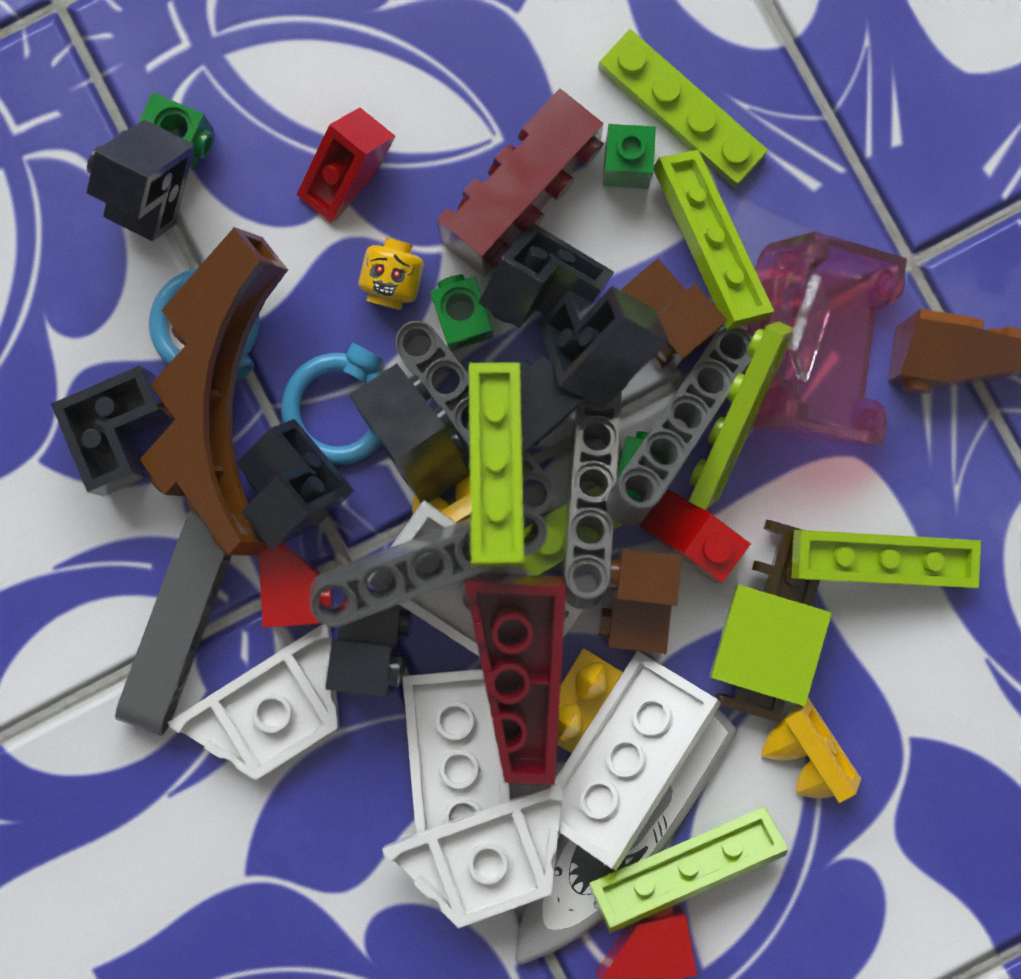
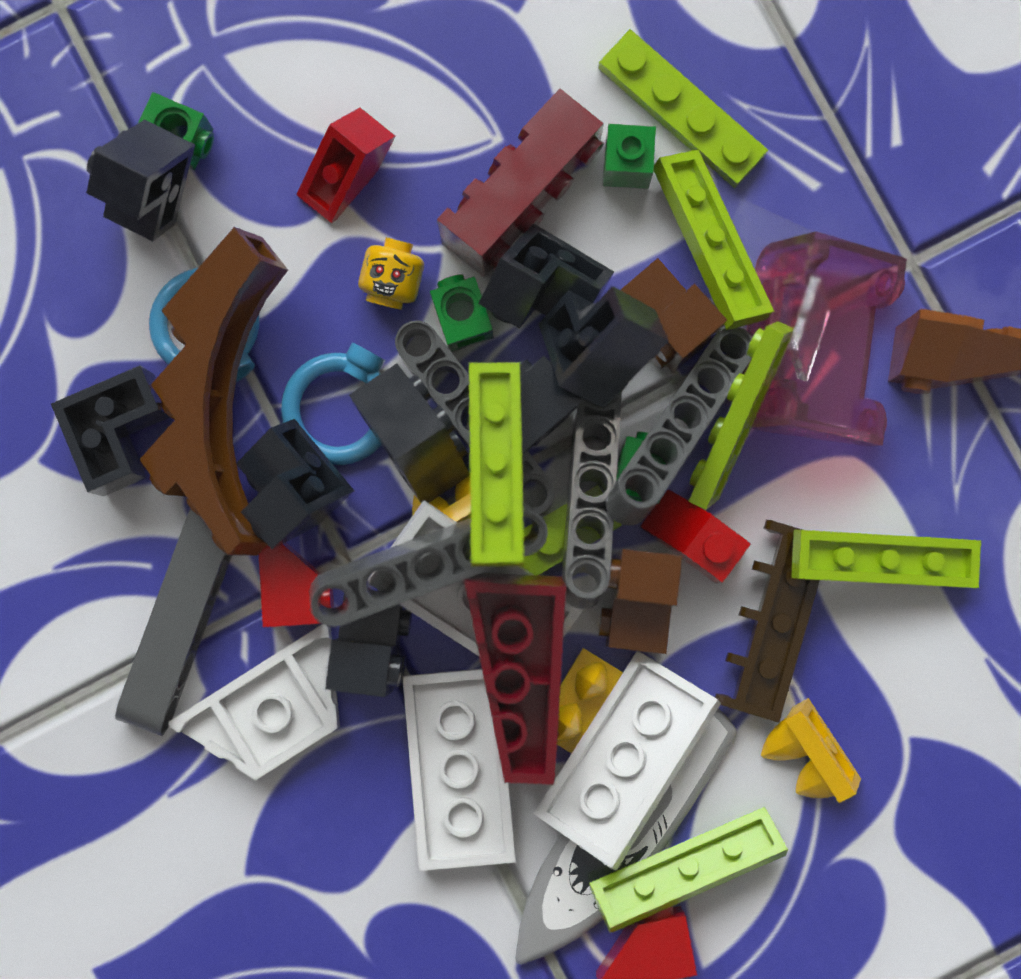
(486, 858): white wing -> none
(770, 645): lime tile -> none

